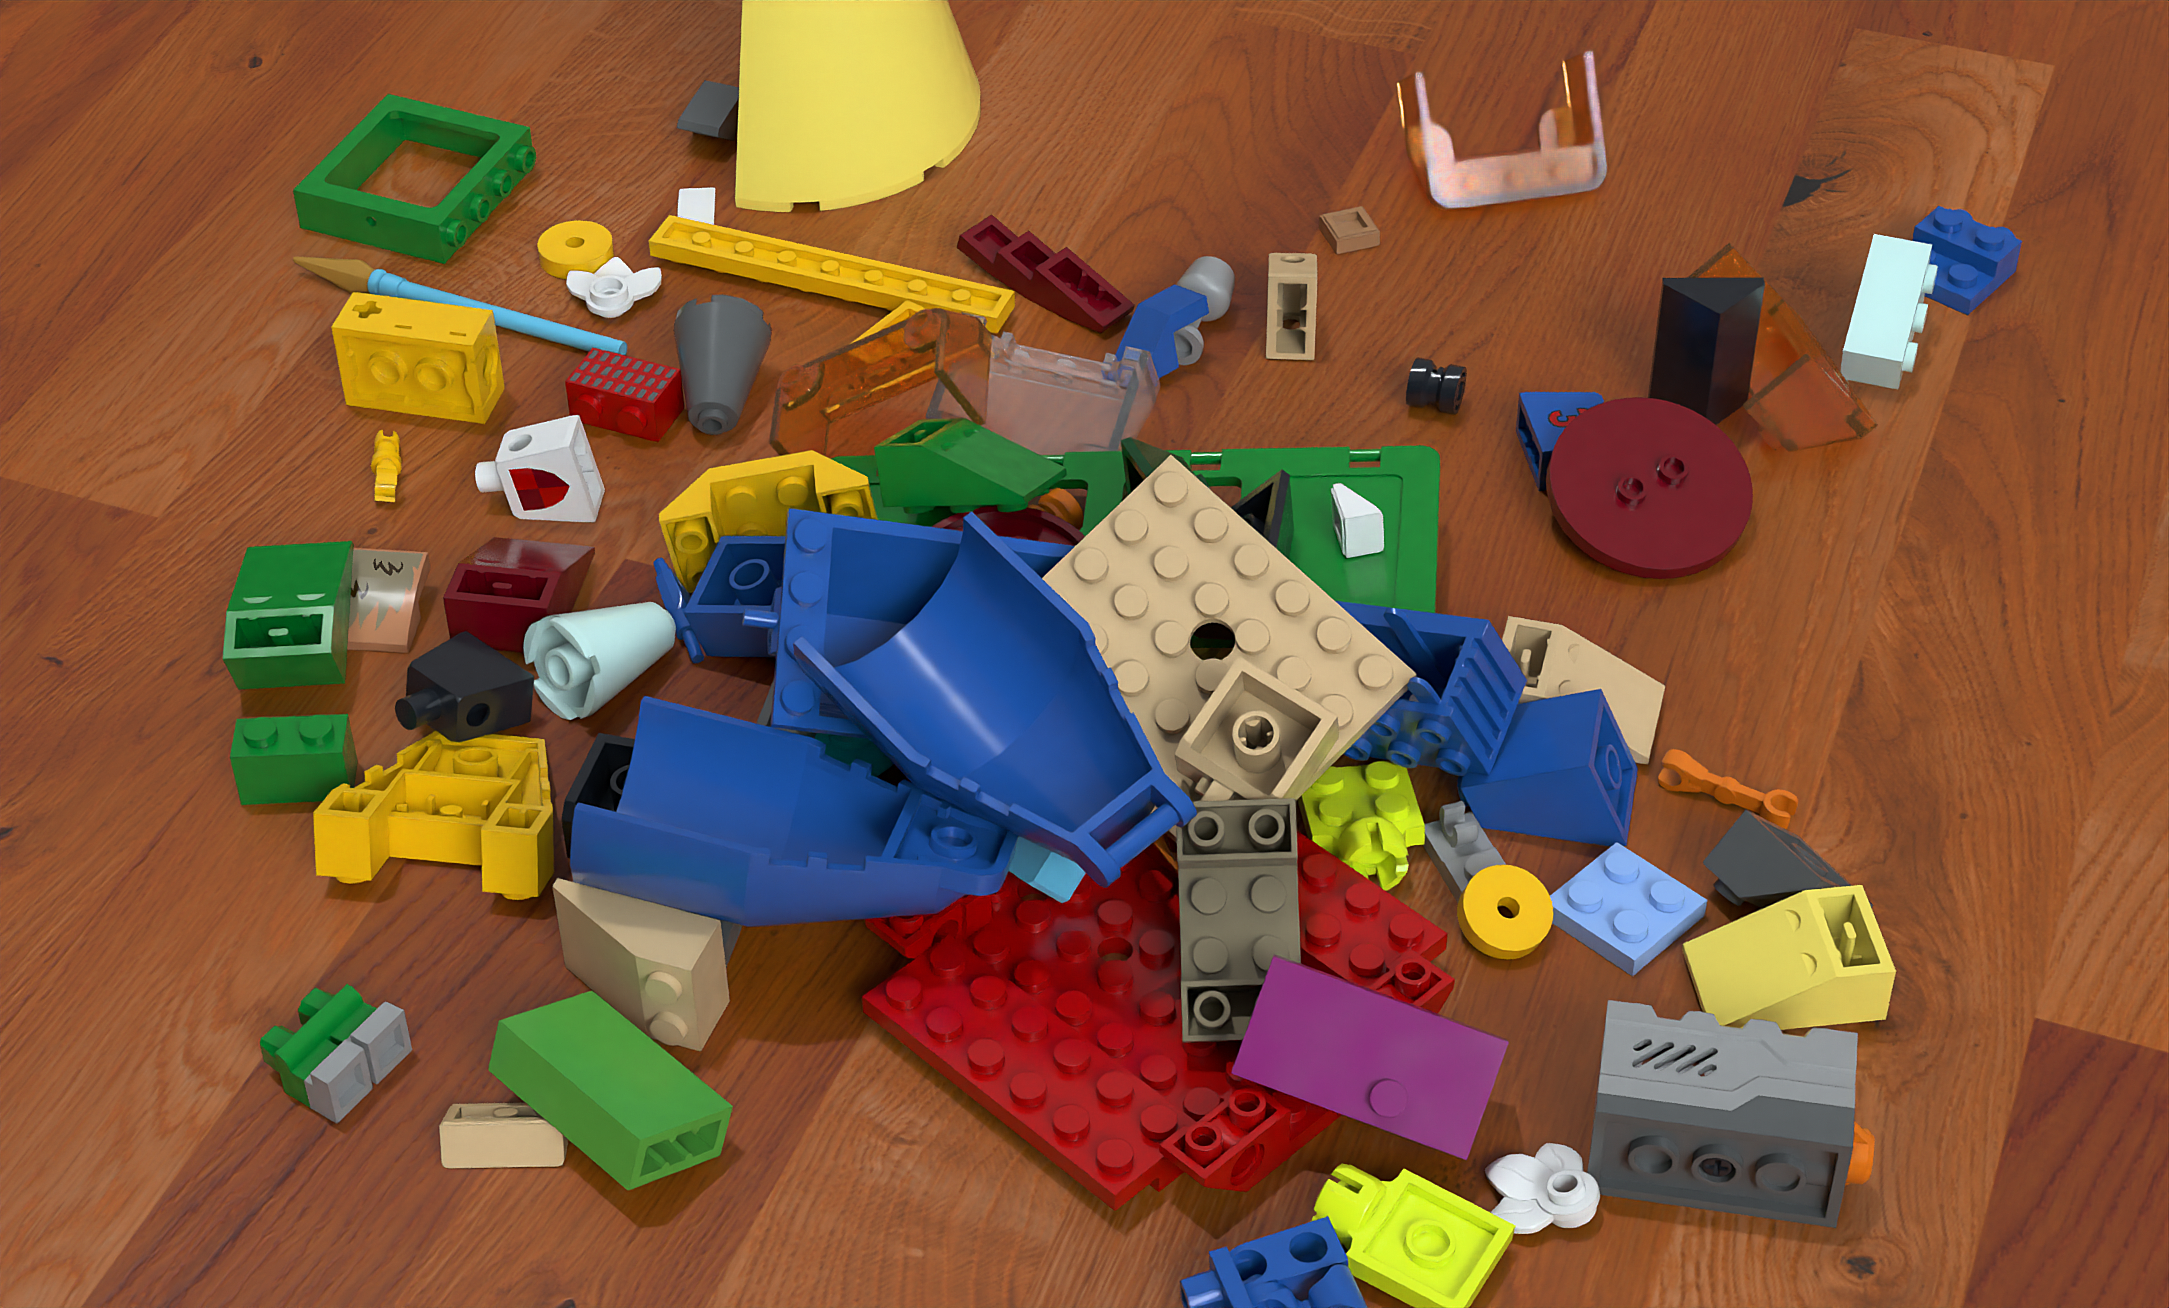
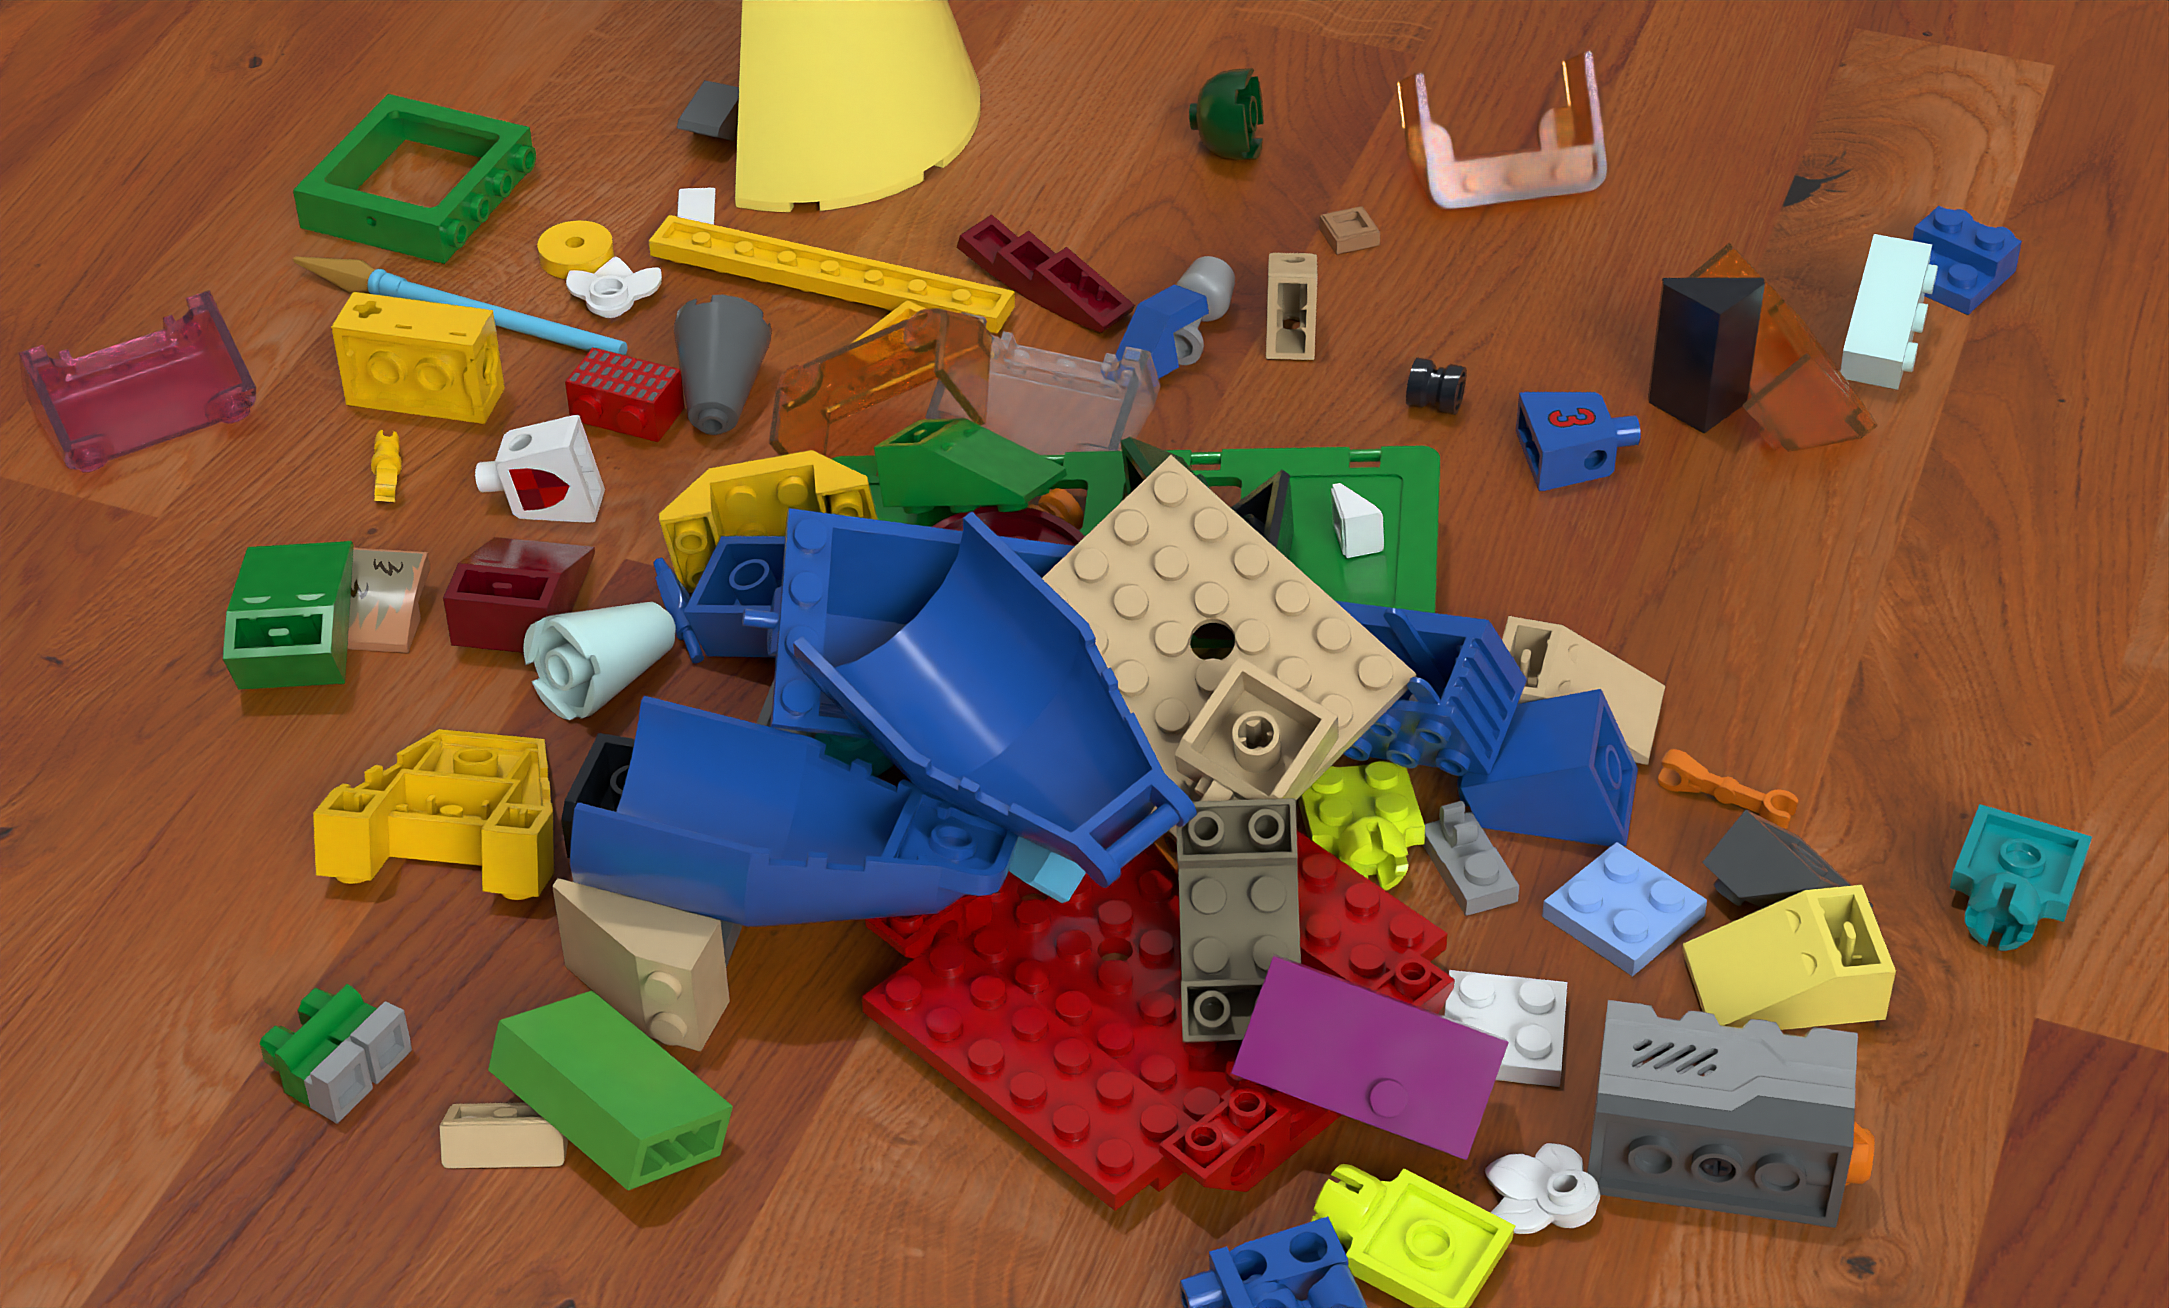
(140, 388): none -> clear pink windscreen
(292, 758): green brick -> none
(465, 690): black torso -> none
(1229, 114): none -> dark green cylinder
(1488, 928): yellow piece -> none
(1522, 1012): none -> white plate
(1649, 488): dark red plate -> none
(2016, 874): none -> teal plate

